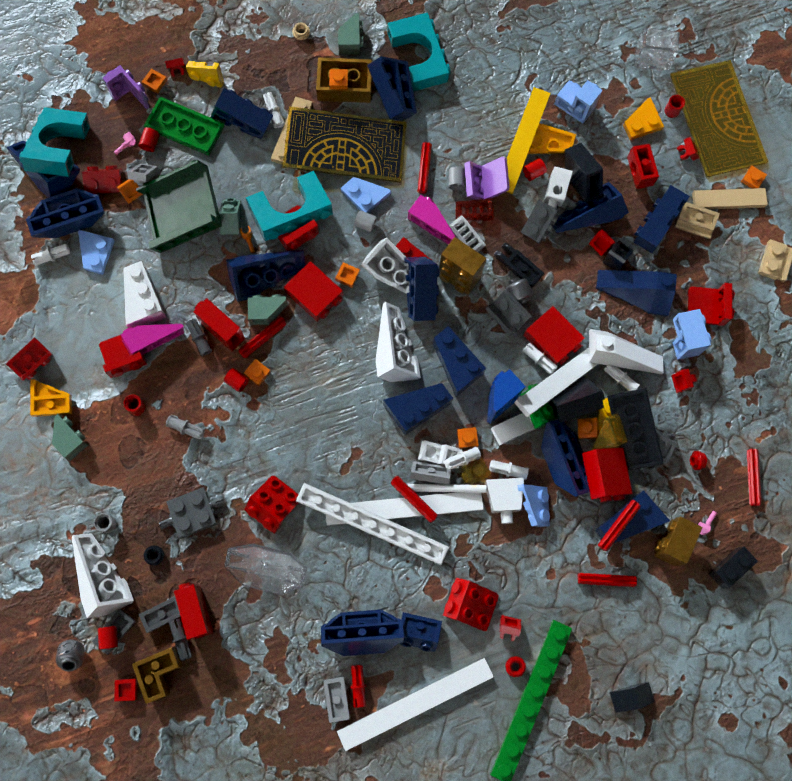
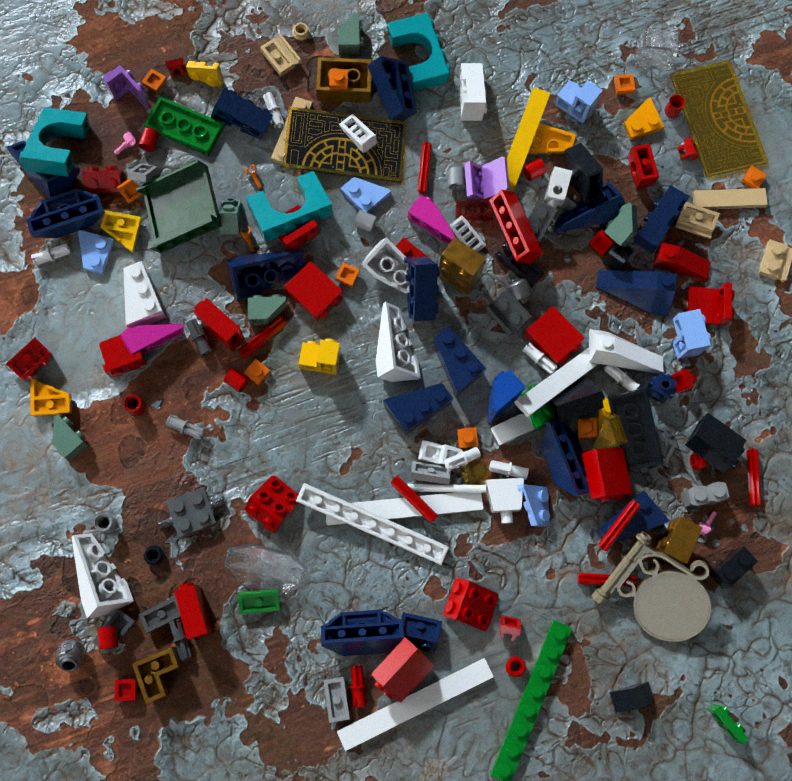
(122, 228): none -> yellow wing
(253, 175): none -> orange hand
(258, 601): none -> green plate
(280, 55): none -> tan plate
(321, 357): none -> yellow brick
(365, 142): none -> white slope
(401, 671): none -> red brick
(472, 92): none -> white wedge
(515, 226): none -> red brick
(624, 84): none -> orange plate
(624, 226): none -> sand green slope
(662, 387): none -> dark blue brick
(667, 602): none -> dark tan piece
(681, 261): none -> red slope
(703, 495): none -> light grey brick
(716, 443): none -> black brick
(734, 729): none -> green plate

